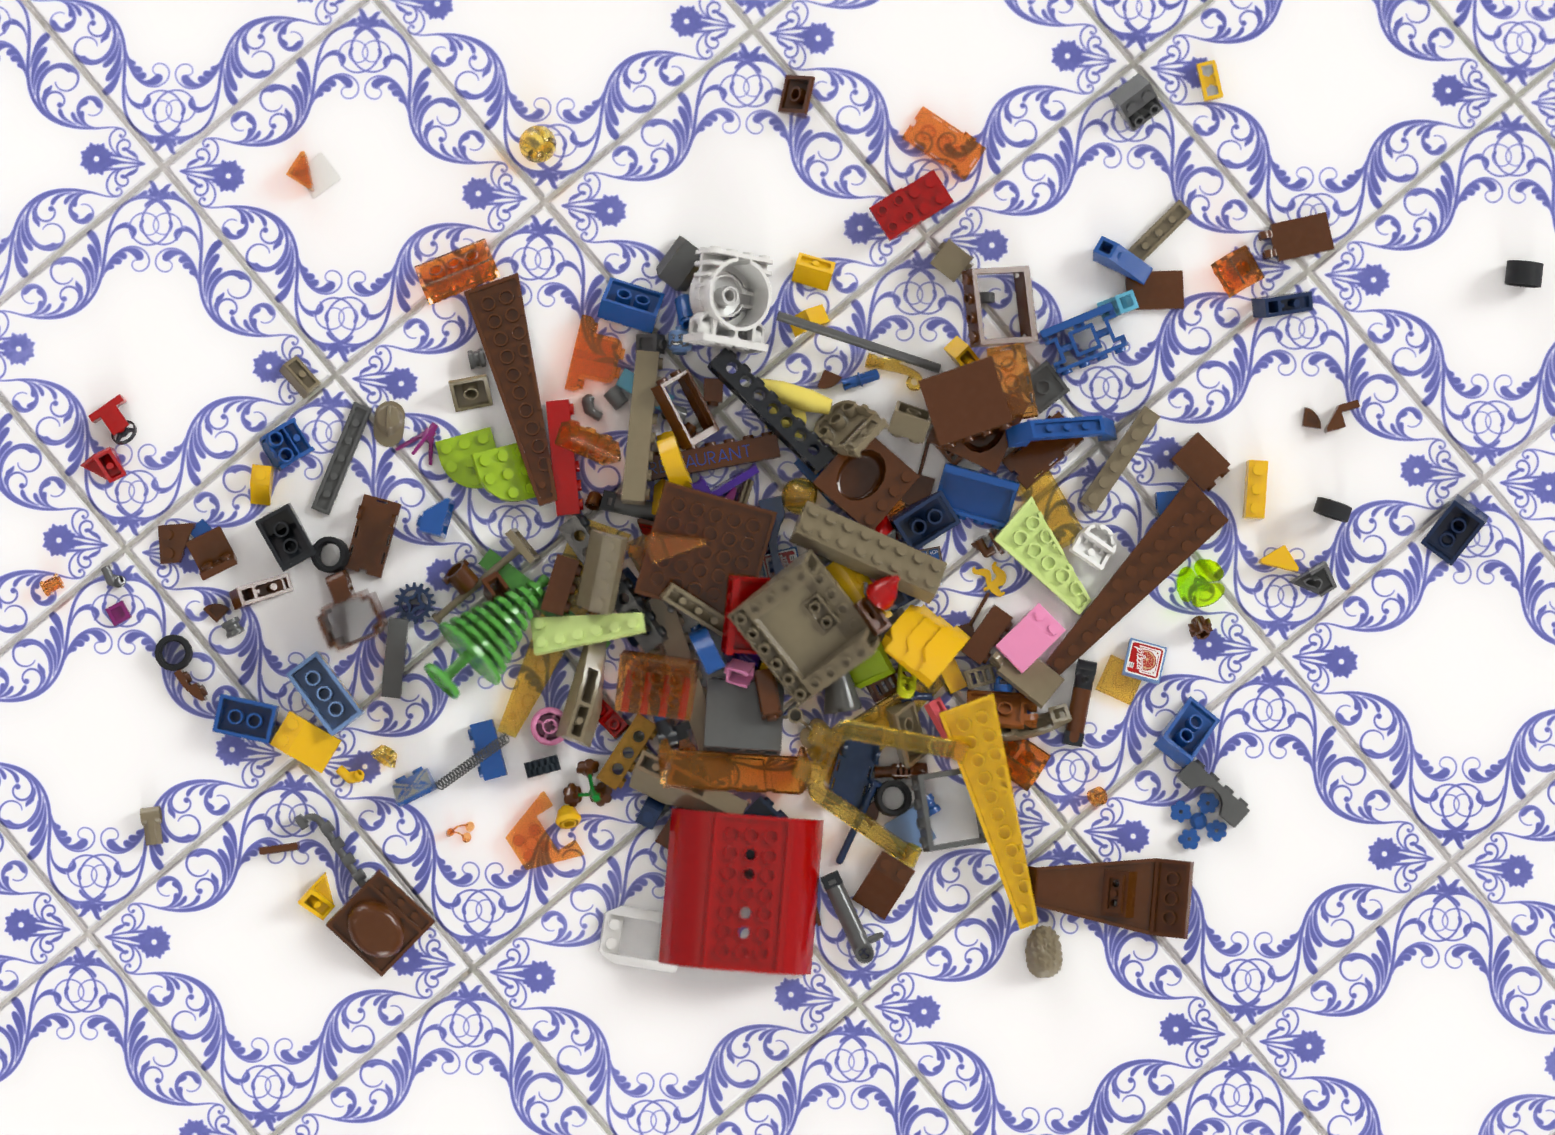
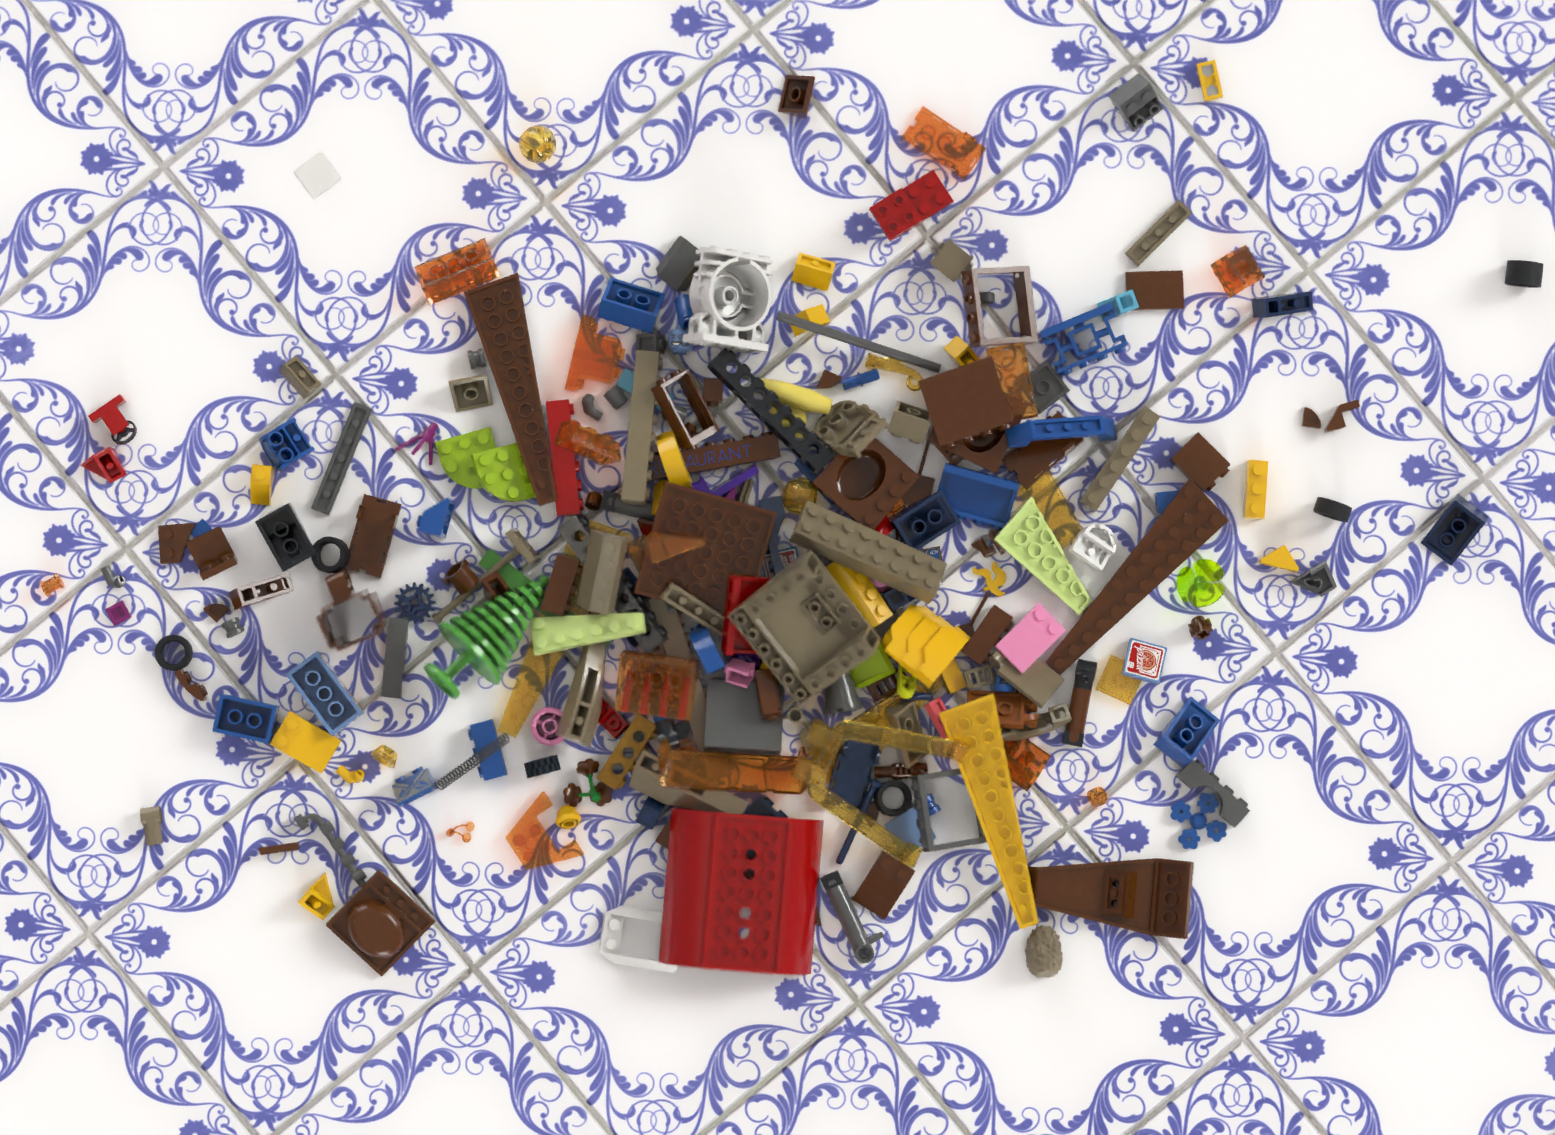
(301, 172): clear orange slope -> none
(389, 423): dark tan piece -> none
(872, 616): reddish brown piece -> none
(883, 592): red hat -> none
(1121, 260): blue slope -> none
(1298, 237): reddish brown tile -> none

